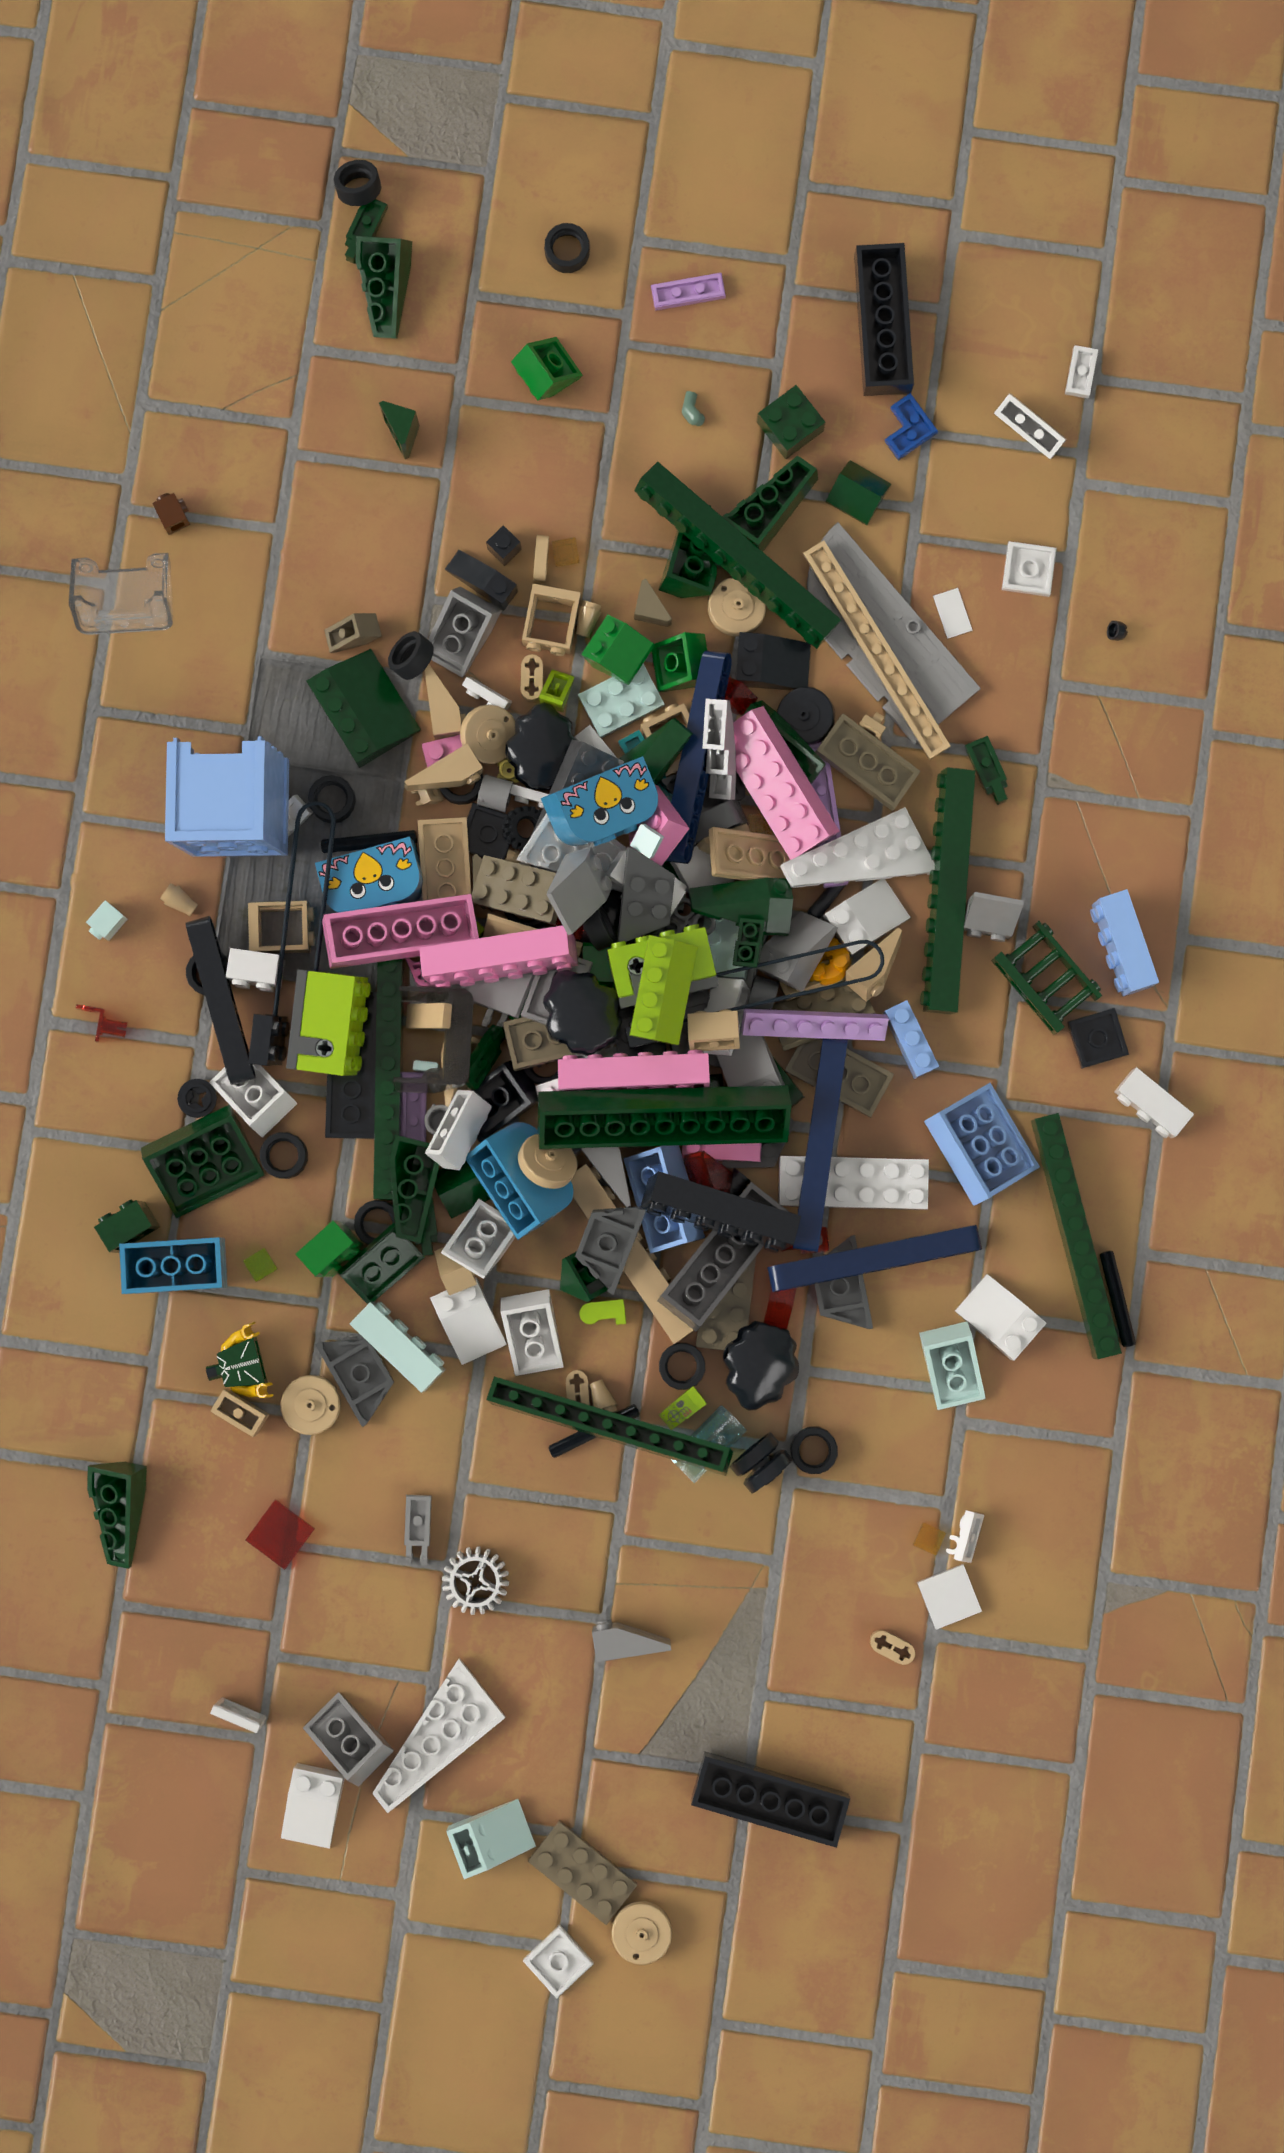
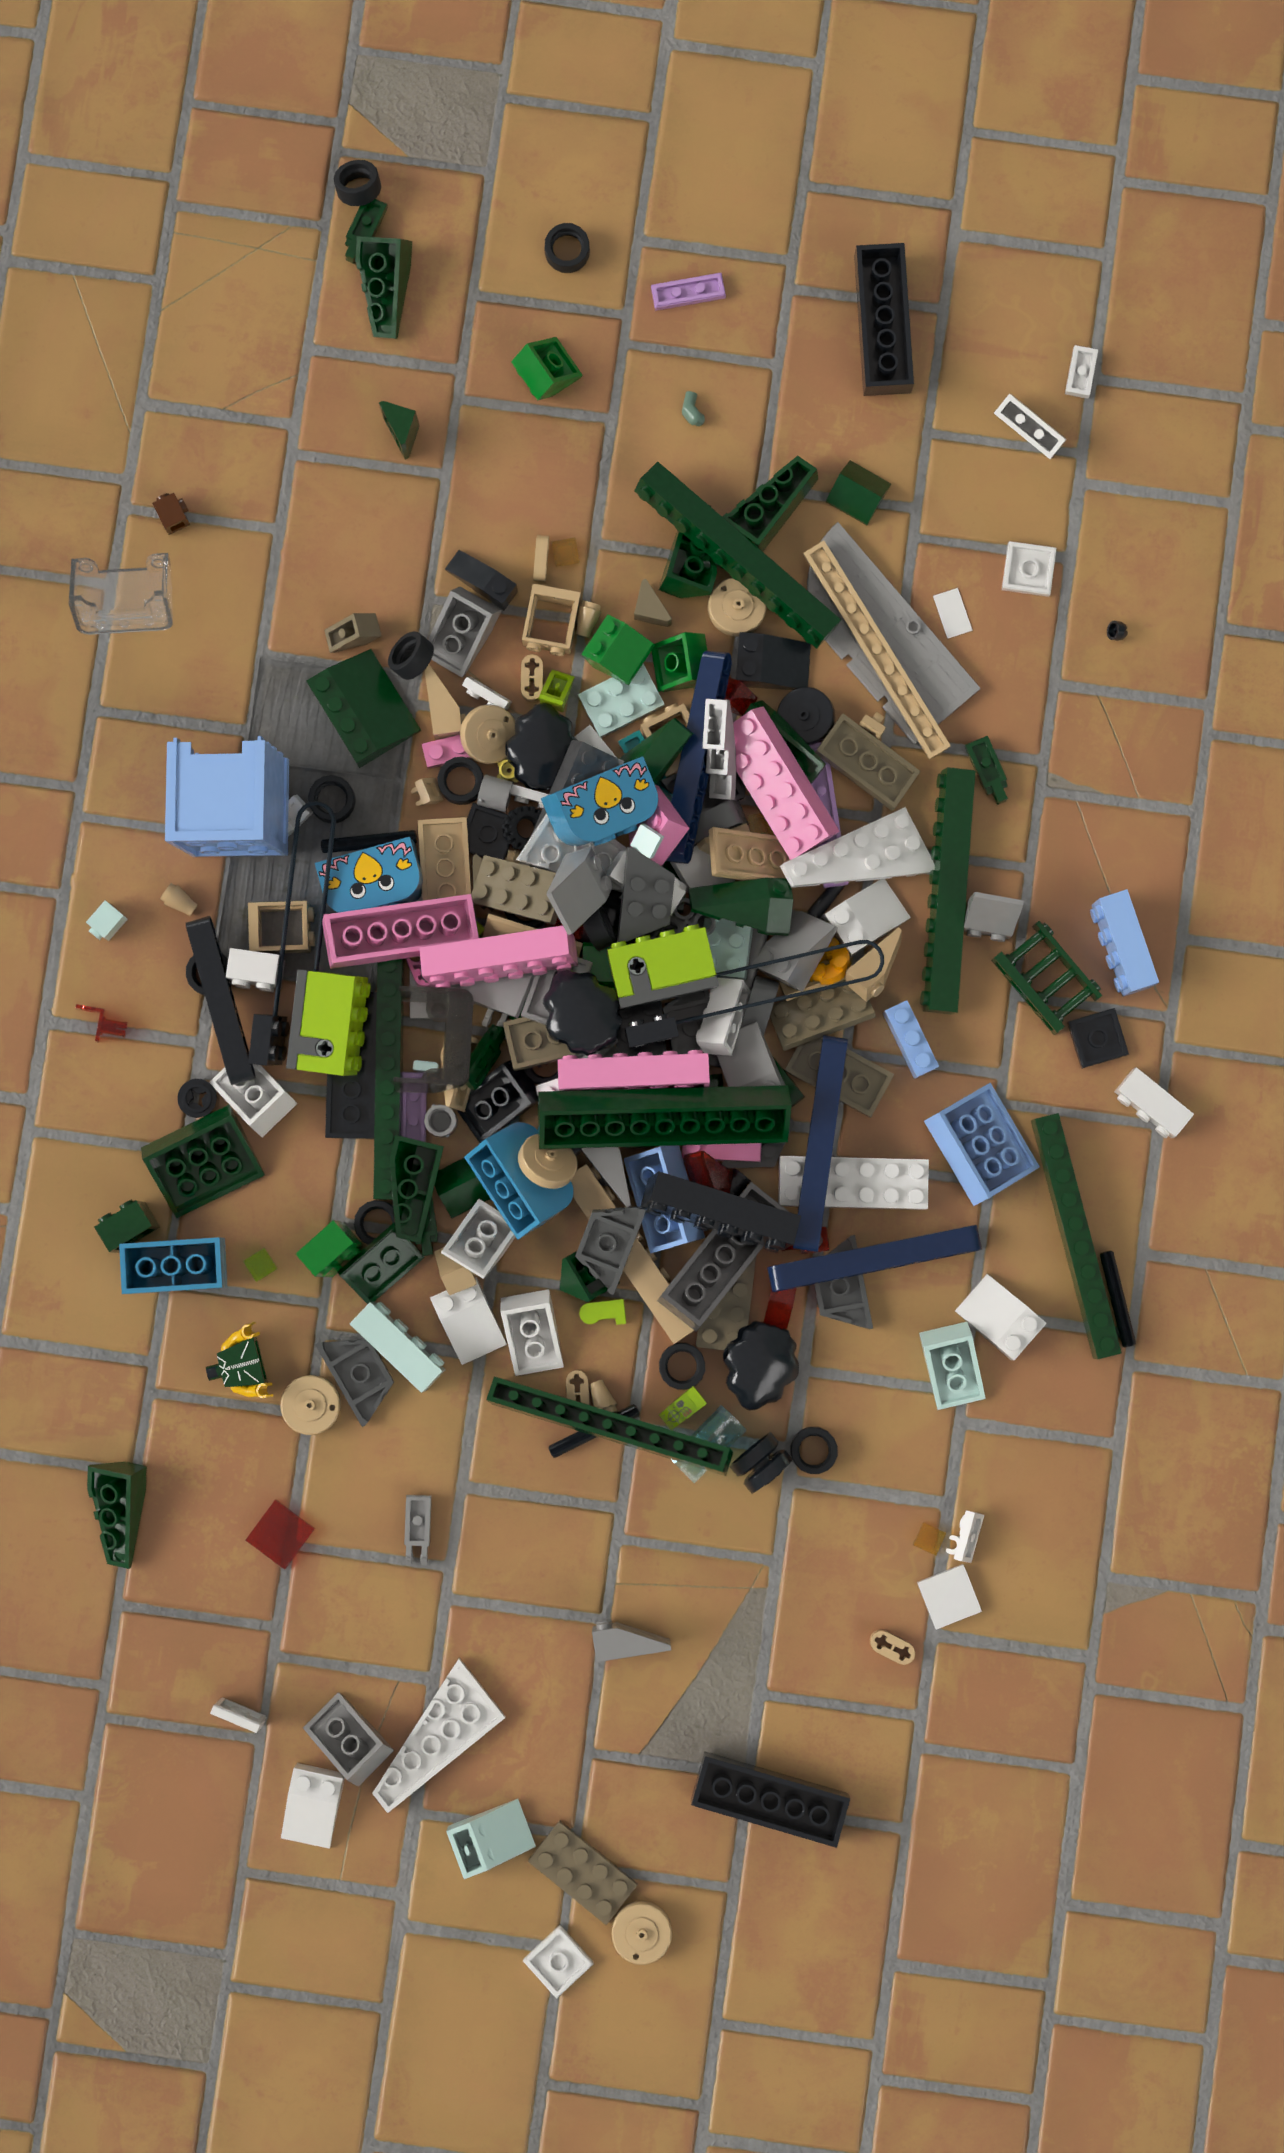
(239, 1412): tan brick -> none
(265, 1155): black tyre -> none
(428, 1016): tan tile -> none
(451, 771): tan slope -> none
(458, 1129): white brick -> none
(486, 1584): white gear -> none
(503, 545): black brick -> none
(663, 990): lime slope -> none
(713, 1030): tan brick -> none
(749, 943): dark green slope -> none
(791, 422): dark green brick -> none
(814, 1024): lavender plate -> none
(916, 427): blue tile -> none

